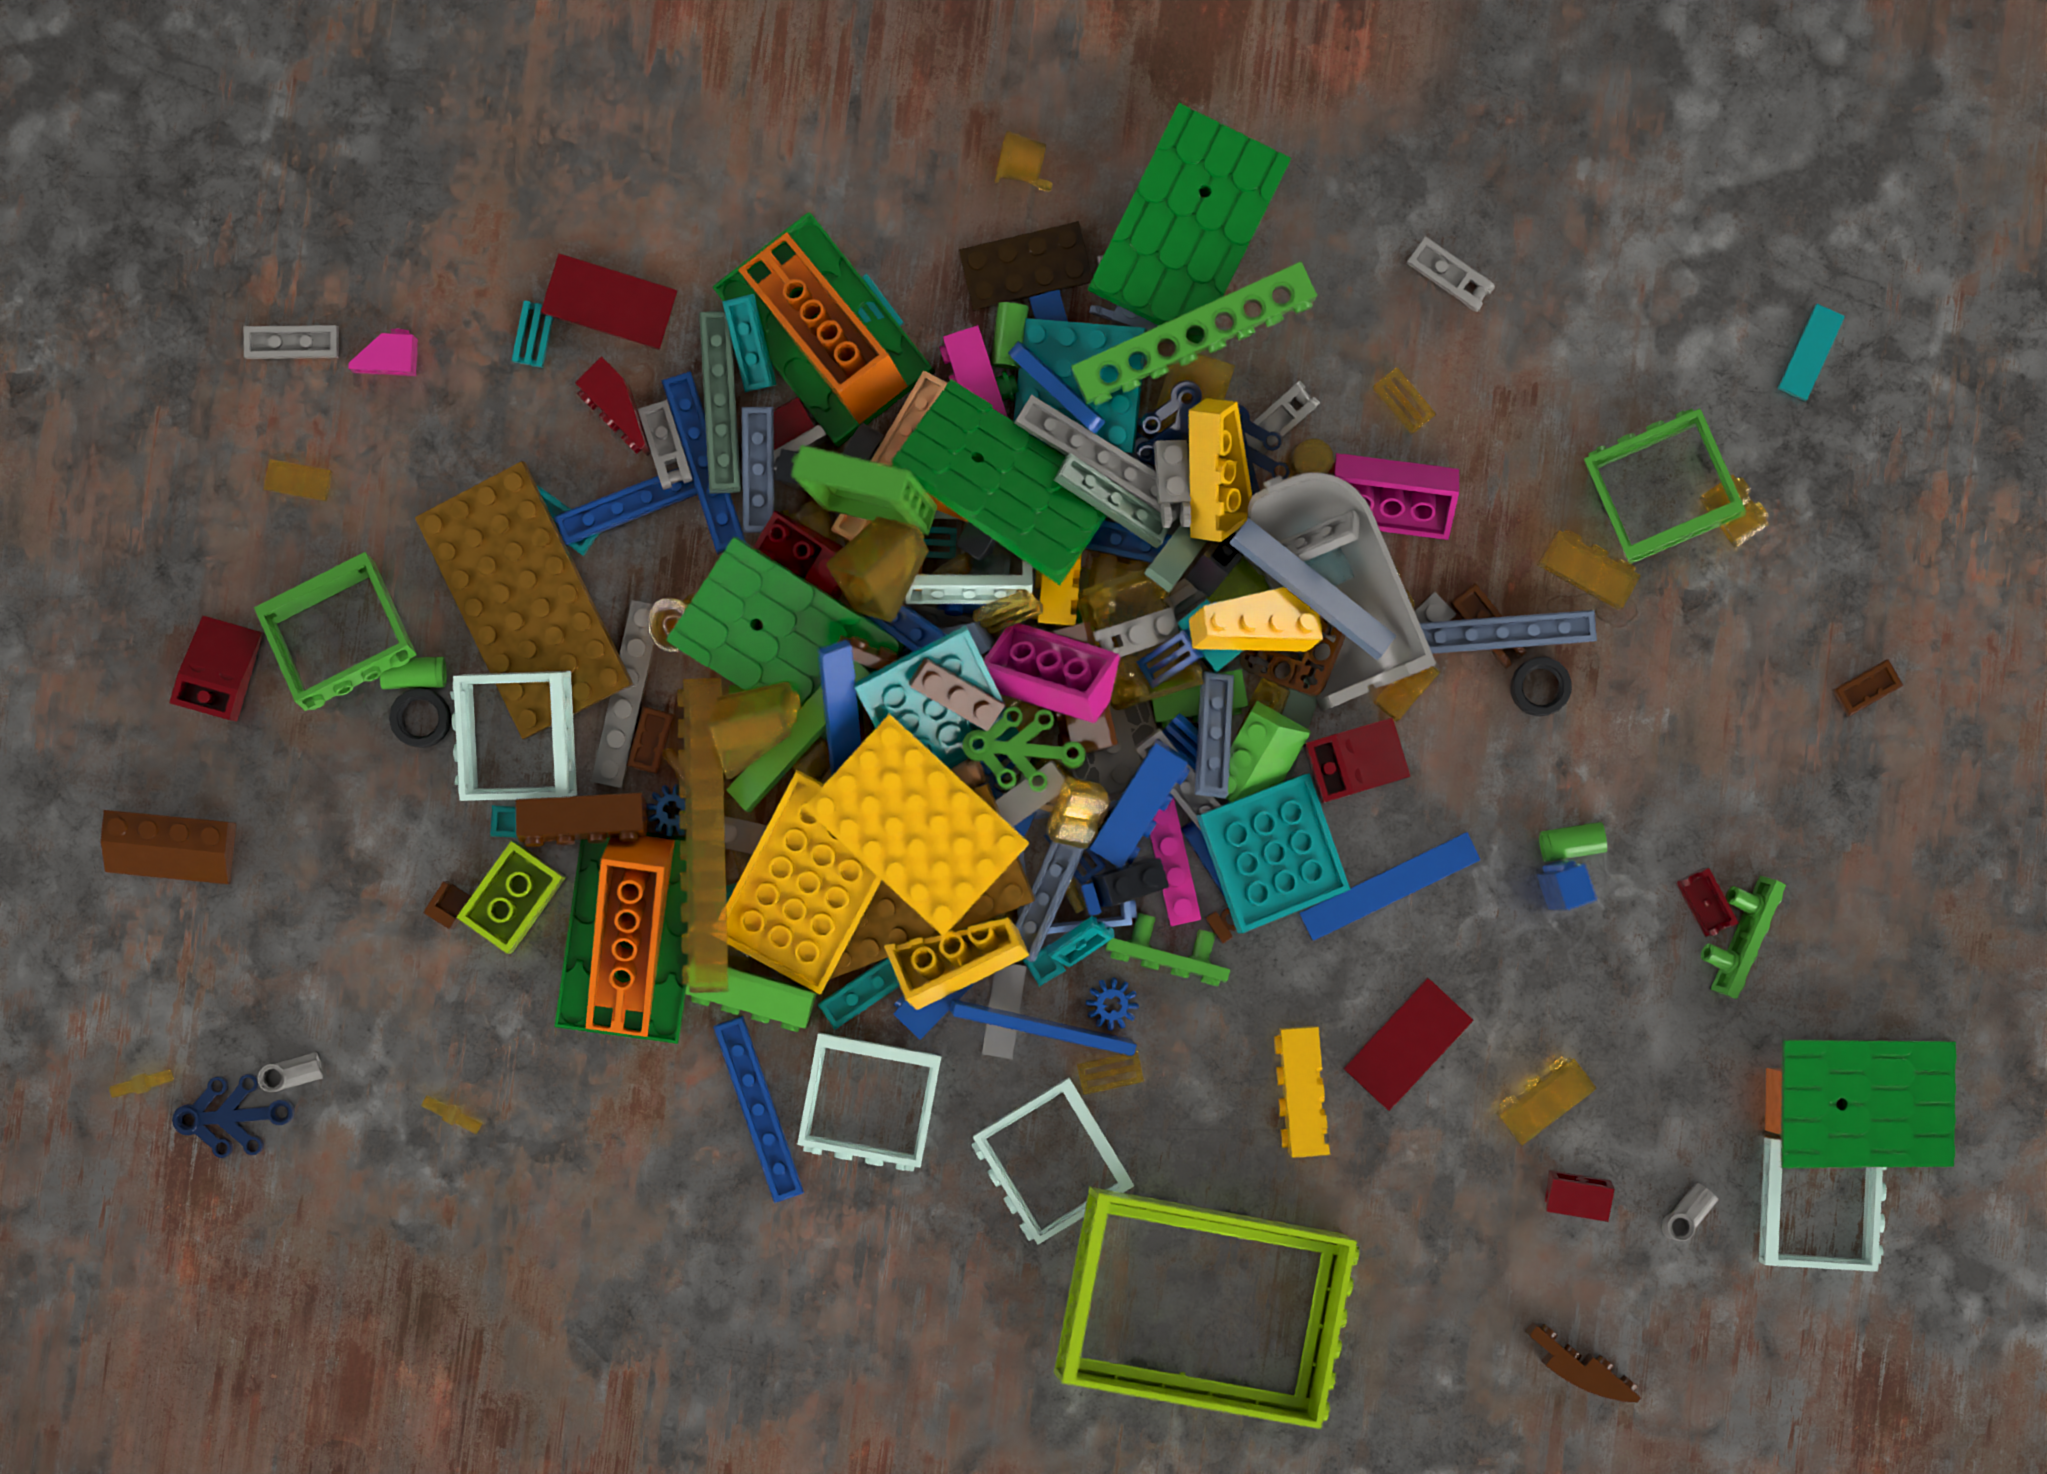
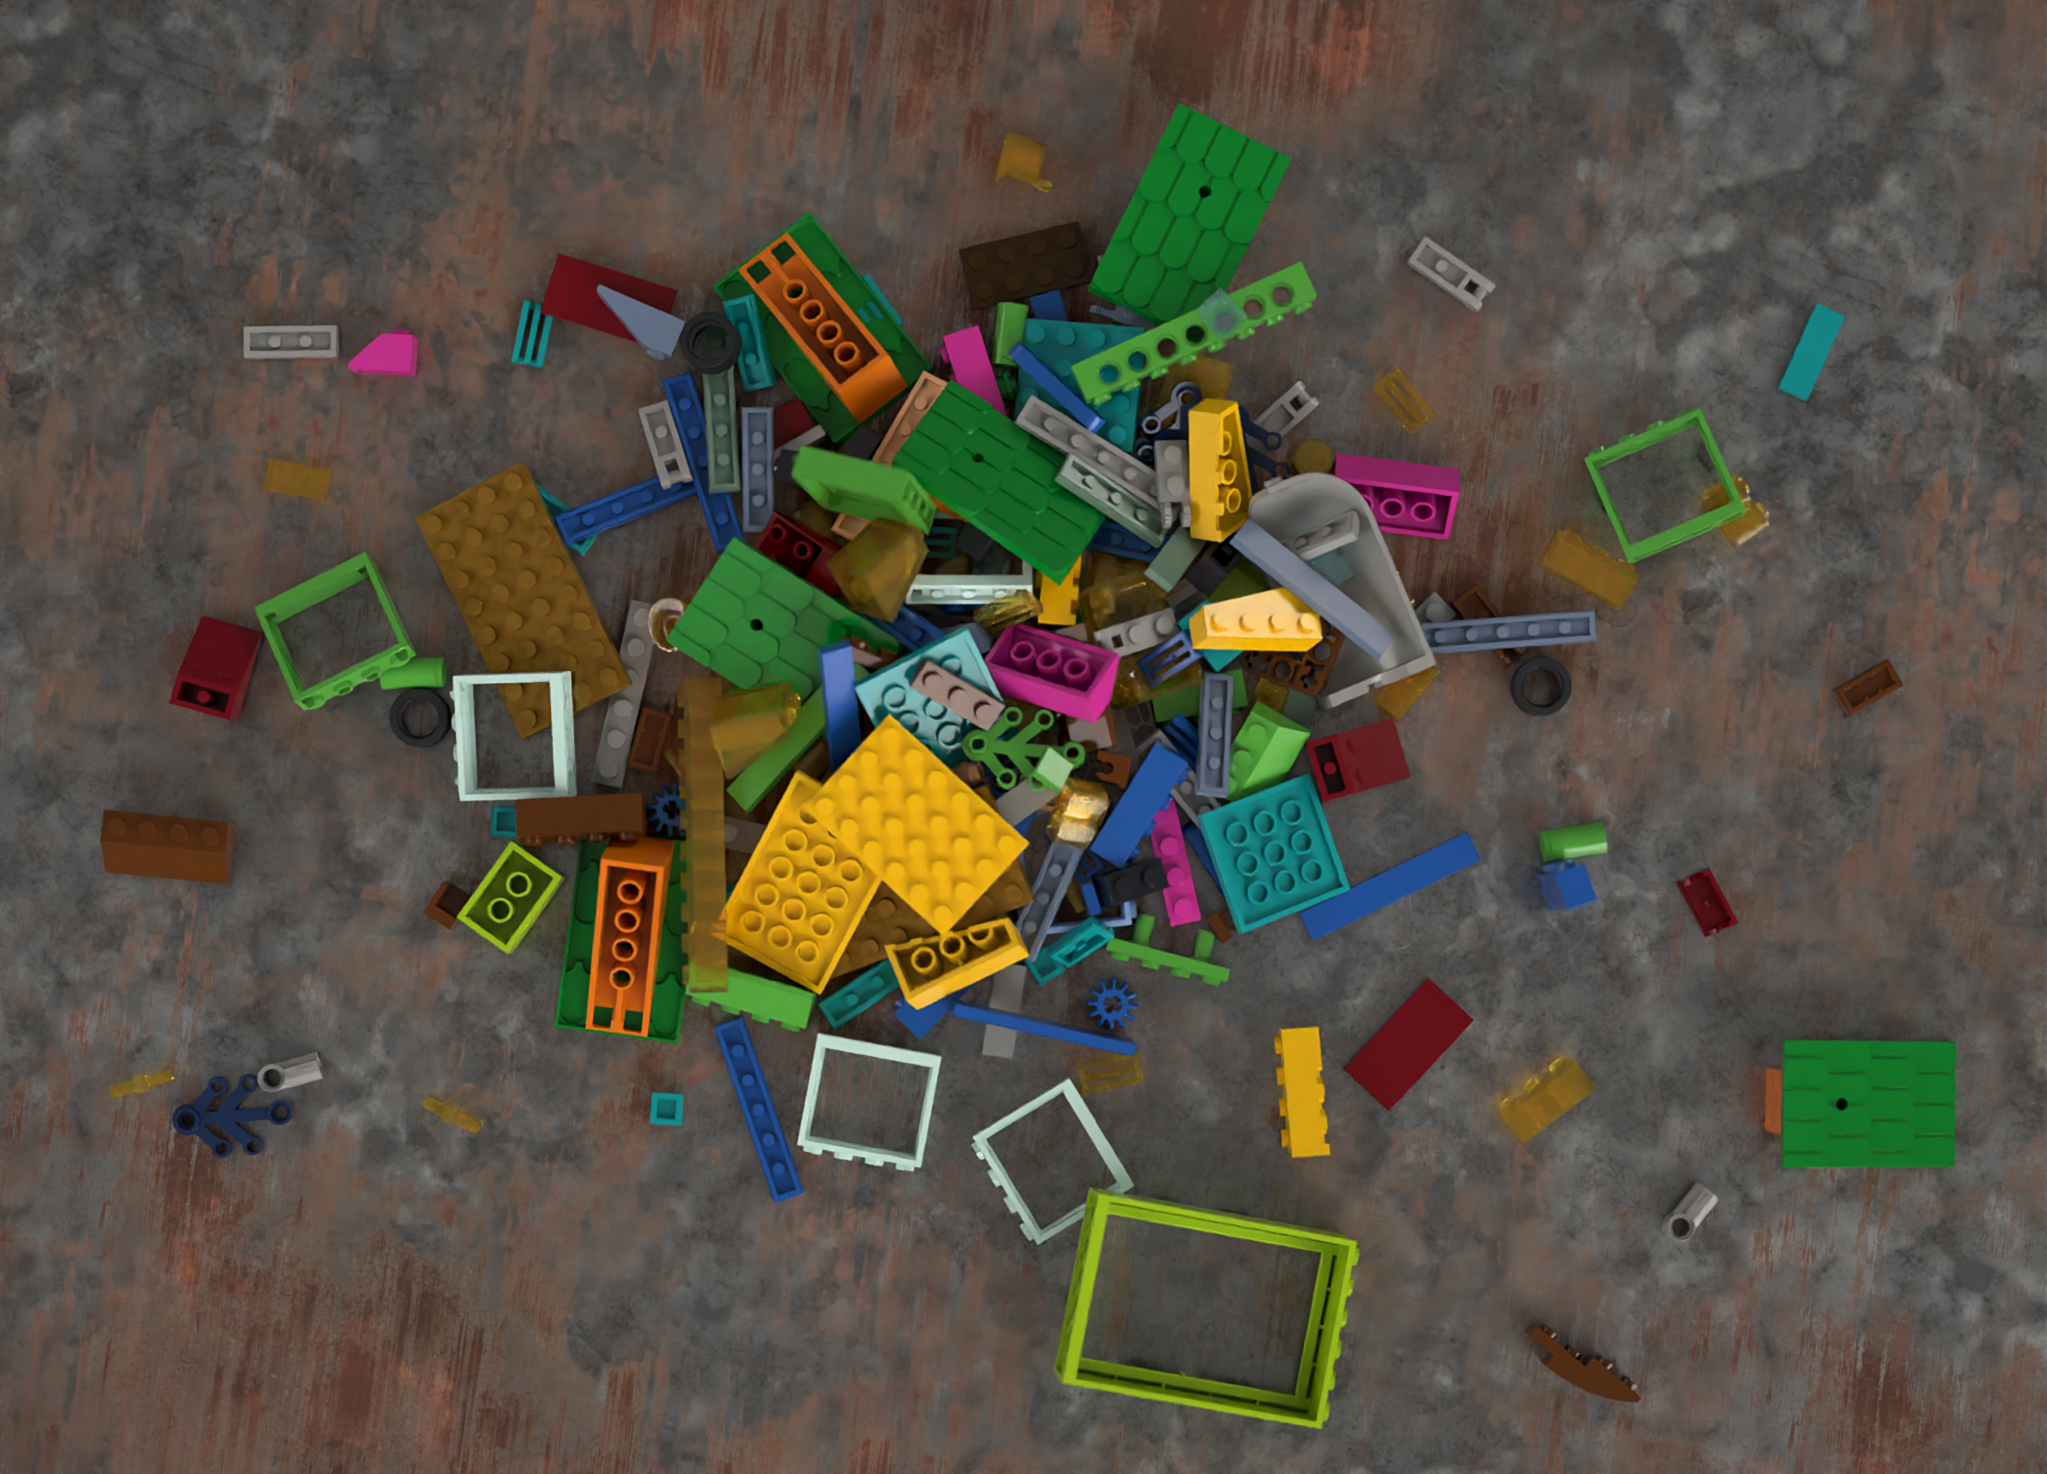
(607, 389): dark red slope -> none
(649, 326): none -> sand blue slope
(666, 1108): none -> teal plate
(695, 327): none -> black tyre
(1052, 770): none -> tile
(1118, 771): none -> reddish brown hinge
(1221, 314): none -> clear light blue panel
(1579, 1196): dark red hinge -> none
(1744, 947): bright green plate -> none
(1770, 1219): light aqua window -> none

